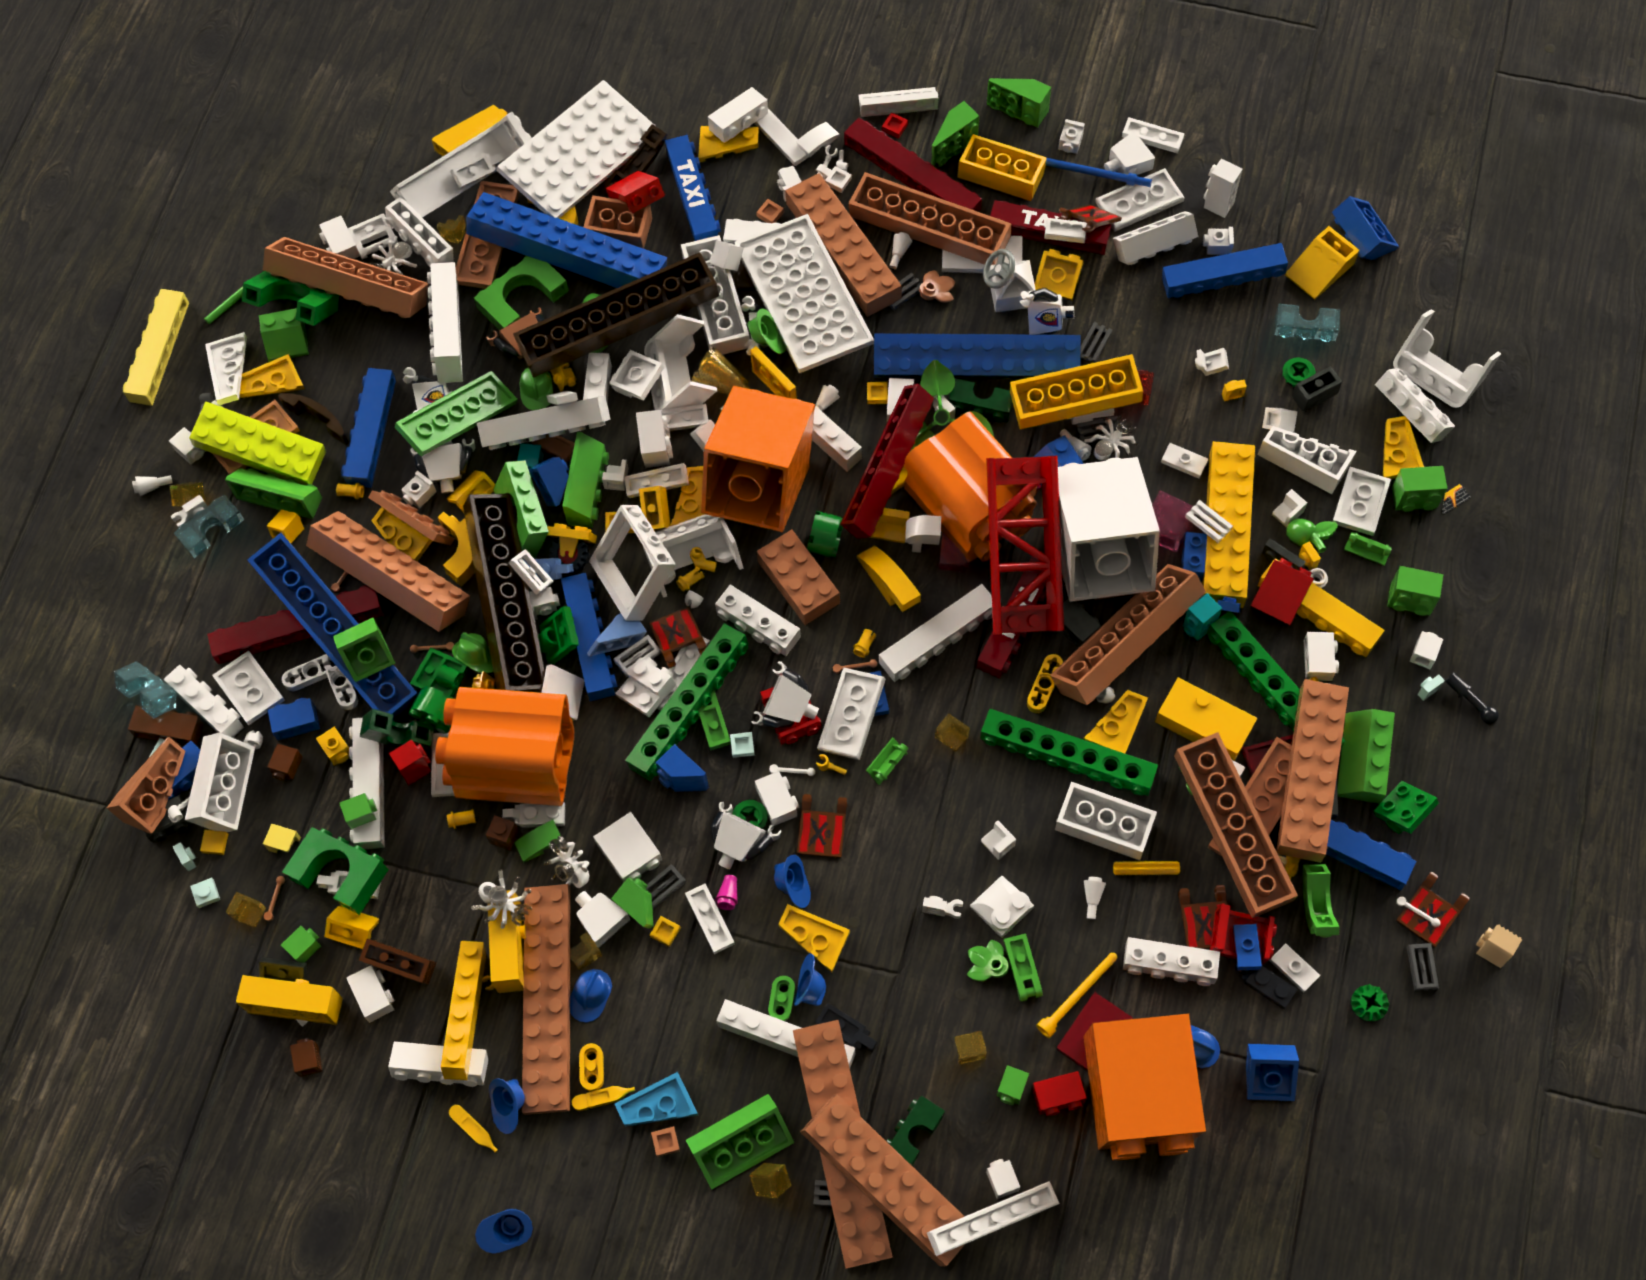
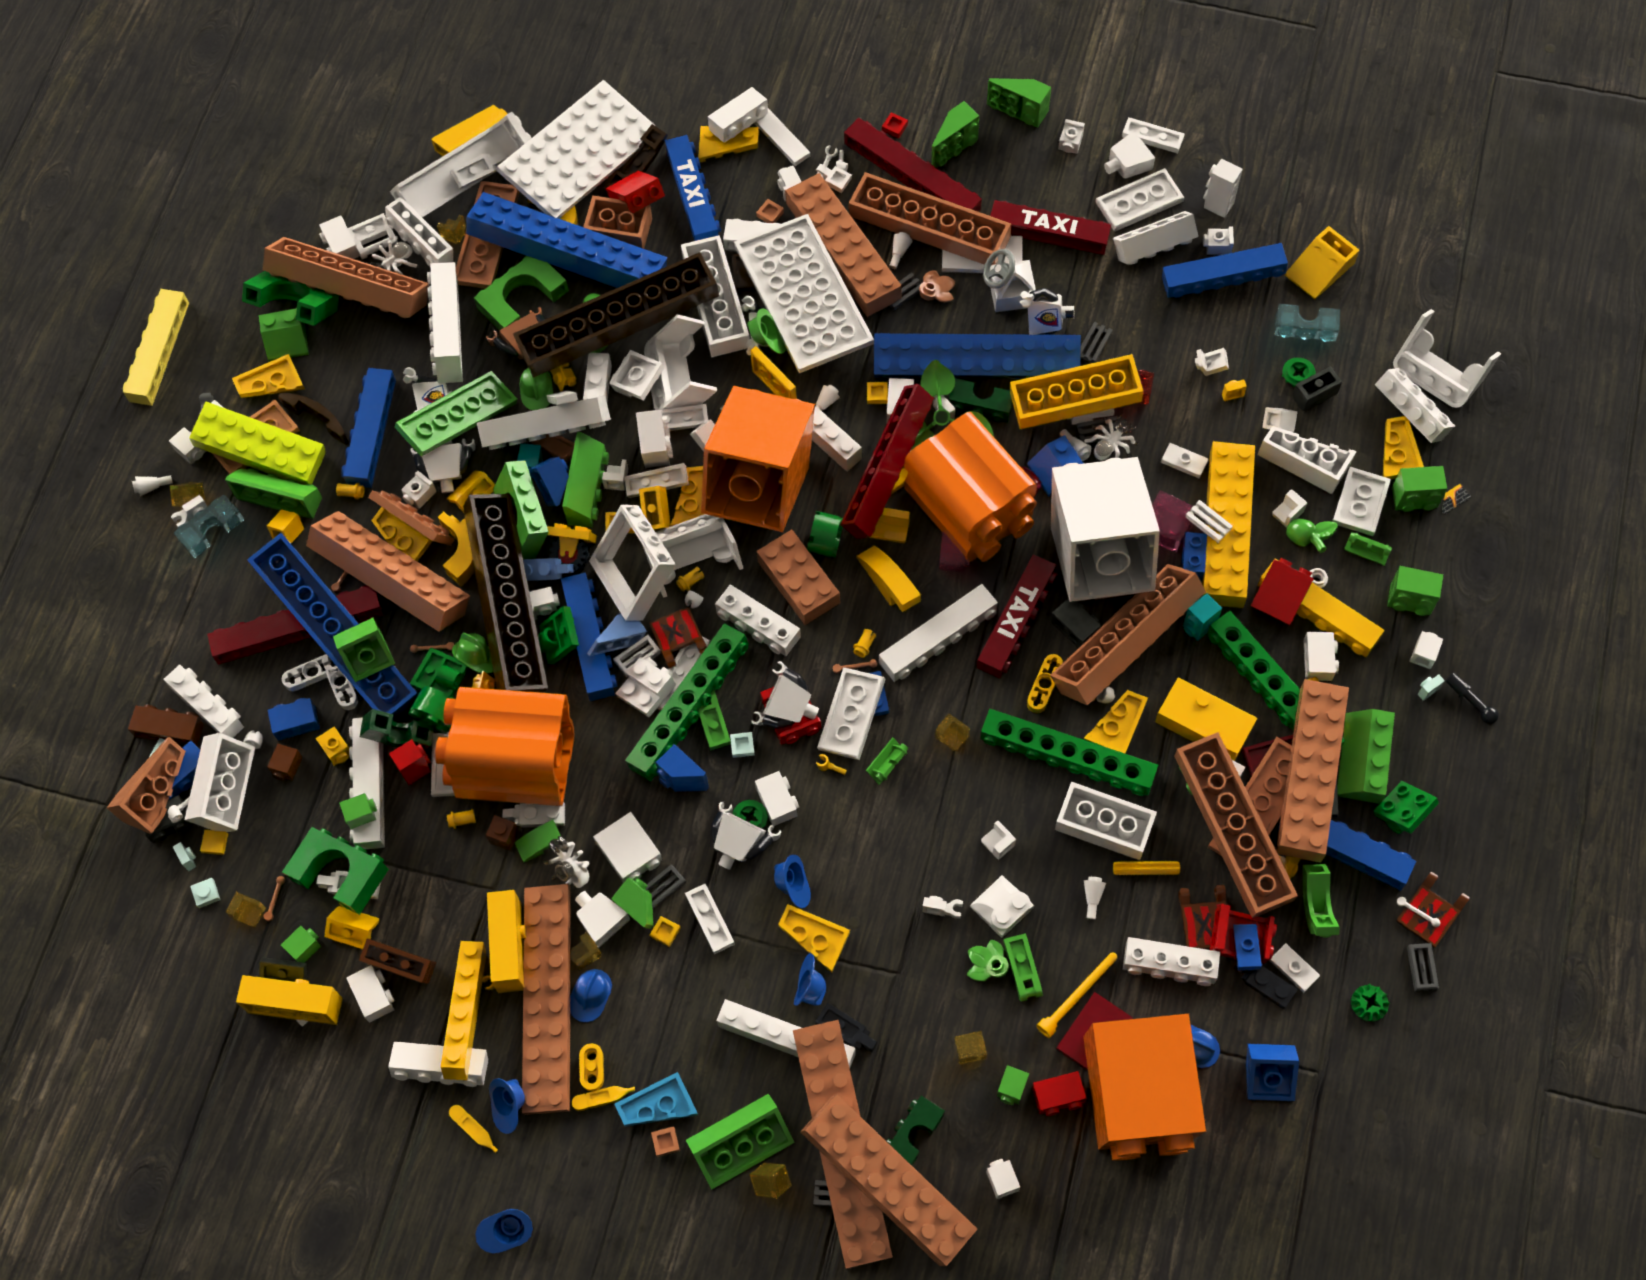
(155, 695): clear light blue arch -> none
(224, 306): bright green bar -> none
(226, 366): white wing -> none
(248, 687): white plate -> none
(280, 838): light yellow panel -> none
(306, 1057): reddish brown brick -> none
(499, 899): animal -> none
(528, 573): white tile -> none
(562, 682): white tile -> none
(700, 561): yellow arm -> none
(719, 373): clear yellow cone -> none
(726, 255): white panel -> none
(727, 895): dark pink cone -> none
(774, 768): white hinge -> none
(782, 999): bright green plate -> none
(816, 138): white slope -> none
(821, 831): flag -> none
(898, 102): white fence -> none
(923, 530): white brick -> none
(992, 1218): white tile -> none
(1001, 167): yellow brick -> none
(1031, 472): red piece -> none
(1059, 273): yellow plate -> none
(1065, 230): white plate -> none
(1091, 215): reddish brown flag -> none
(1131, 179): blue bar -> none
(1229, 604): blue plate -> none
(1275, 551): pearl dark grey plate -> none
(1309, 555): yellow plate -> none
(1364, 228): blue slope -> none
(1498, 945): tan brick -> none

